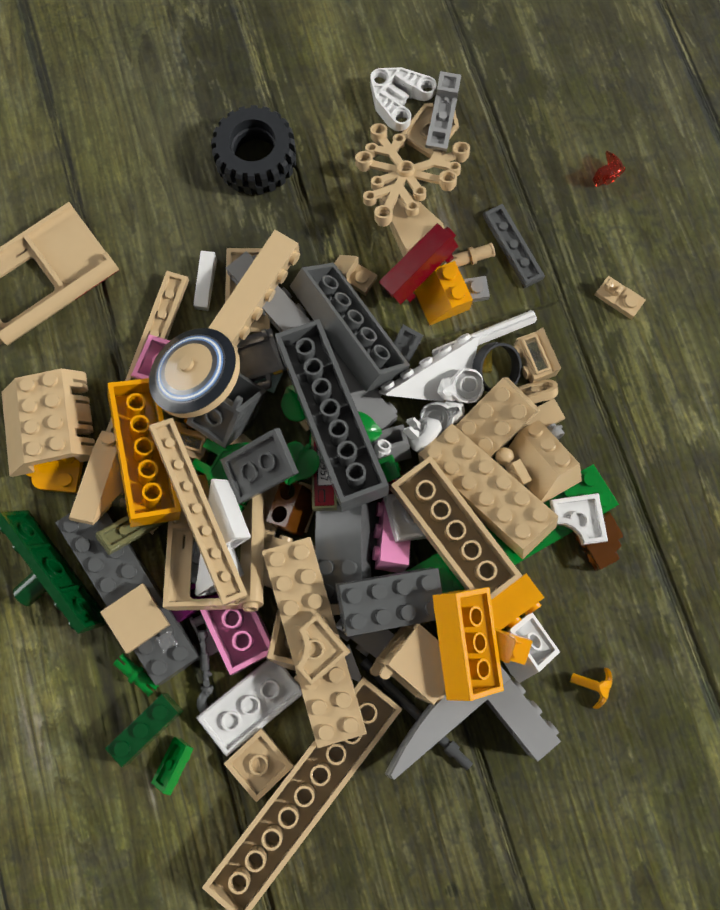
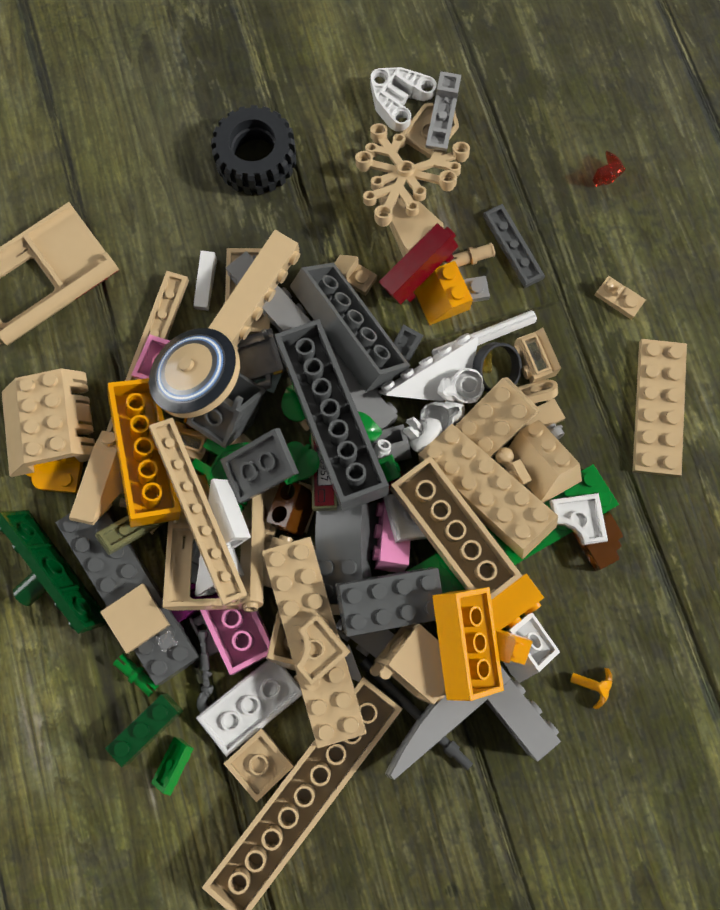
(660, 408): none -> tan plate

